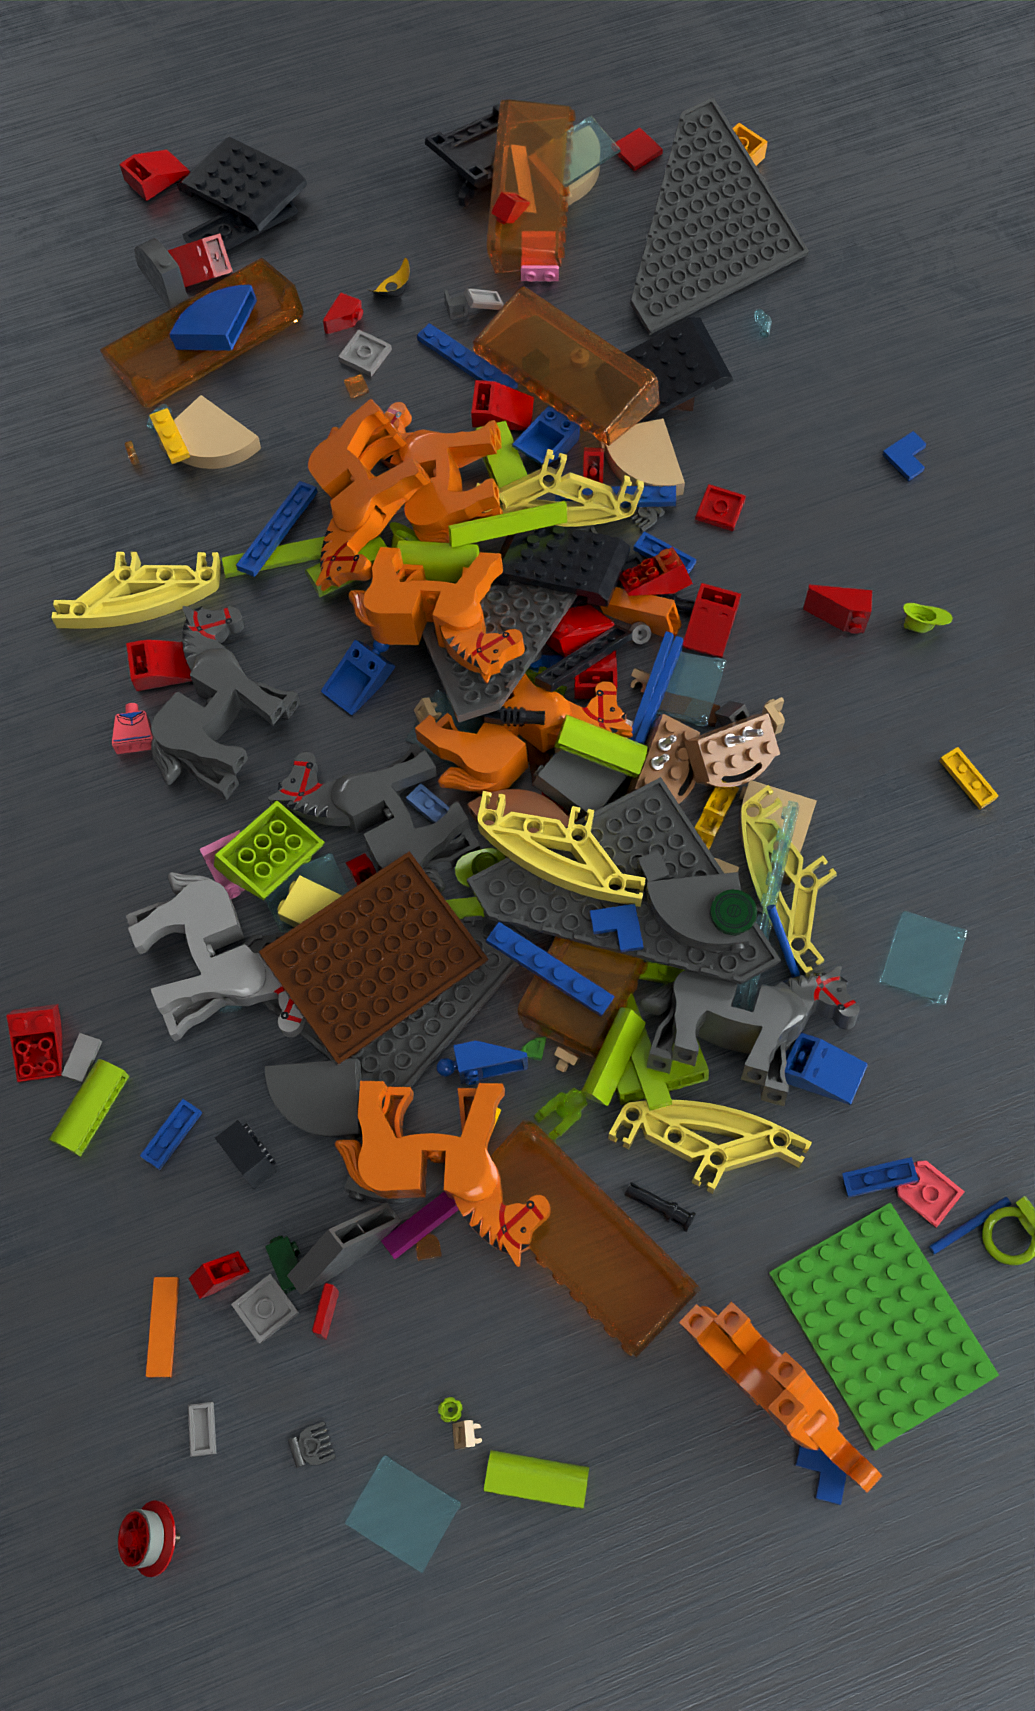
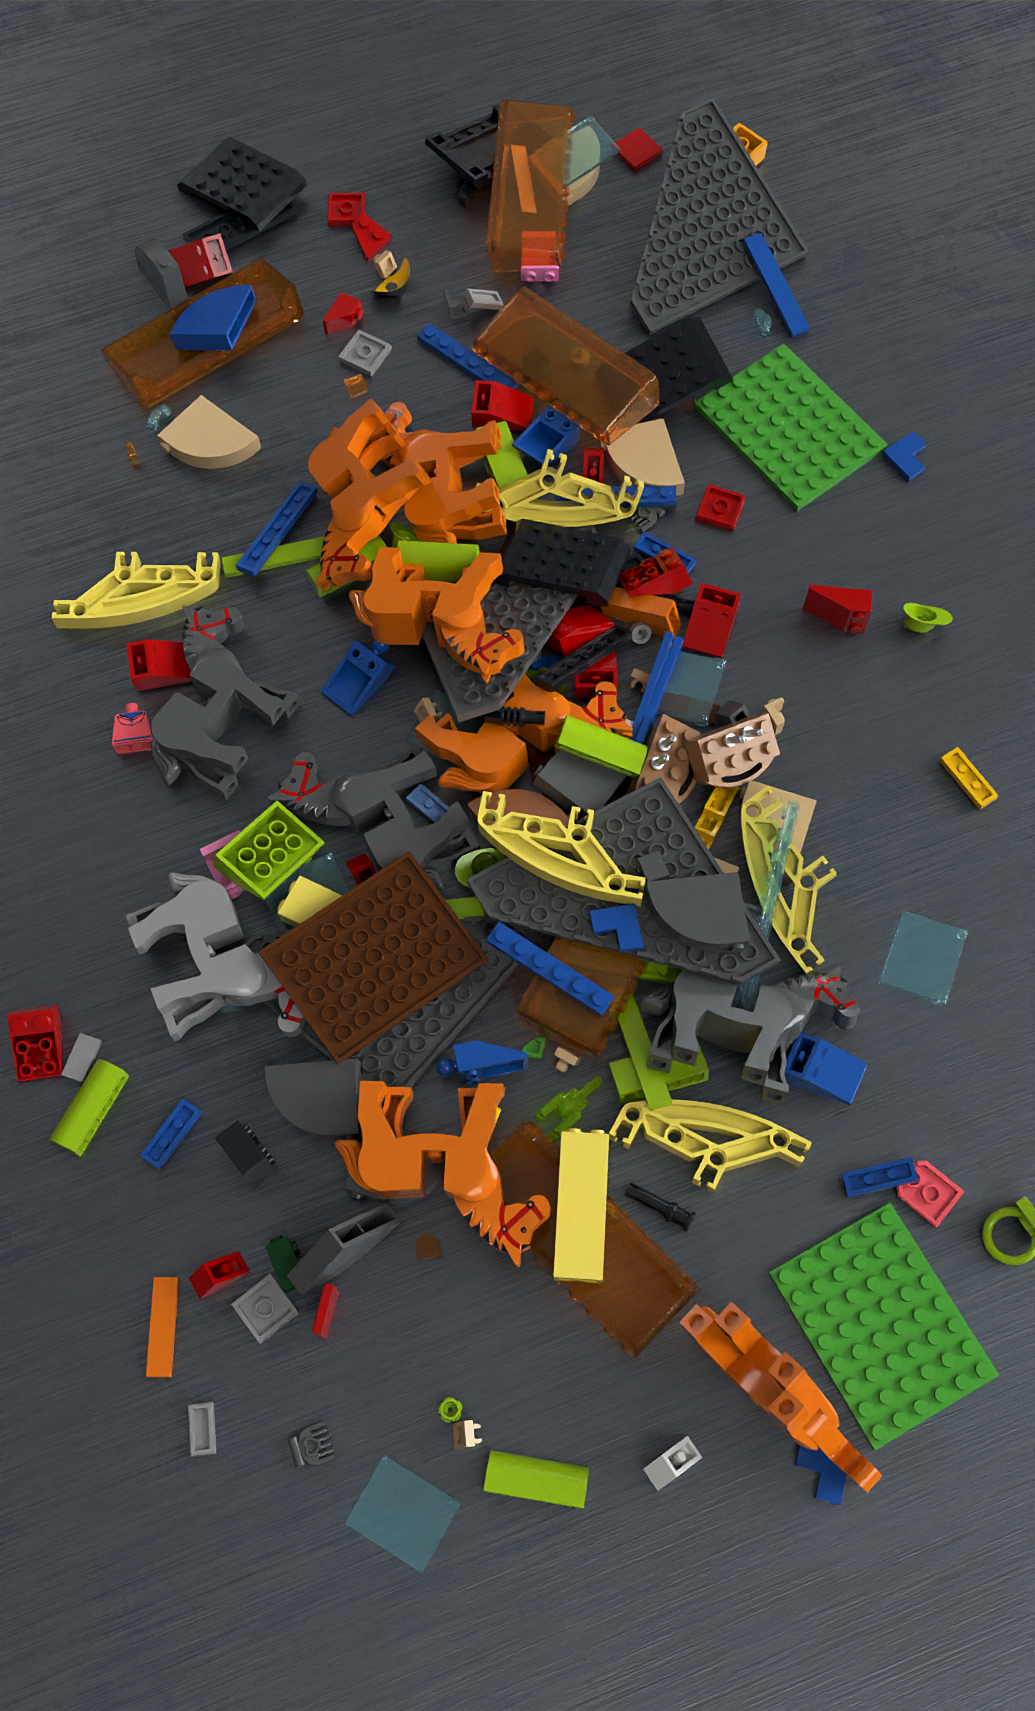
(147, 1538): red piece -> none
(152, 172): red slope -> none
(169, 436): yellow plate -> none
(345, 208): none -> red tile
(369, 235): none -> red wing
(384, 264): none -> tan tile
(419, 1225): magenta tile -> none
(507, 524): lime tile -> none
(509, 207): red slope -> none
(581, 1206): none -> light yellow brick
(613, 1056): lime brick -> none
(672, 1463): none -> white slope
(733, 912): dark green tile -> none
(776, 285): none -> blue tile
(783, 941): blue bar -> none
(790, 426): none -> bright green plate
(967, 1227): blue bar -> none

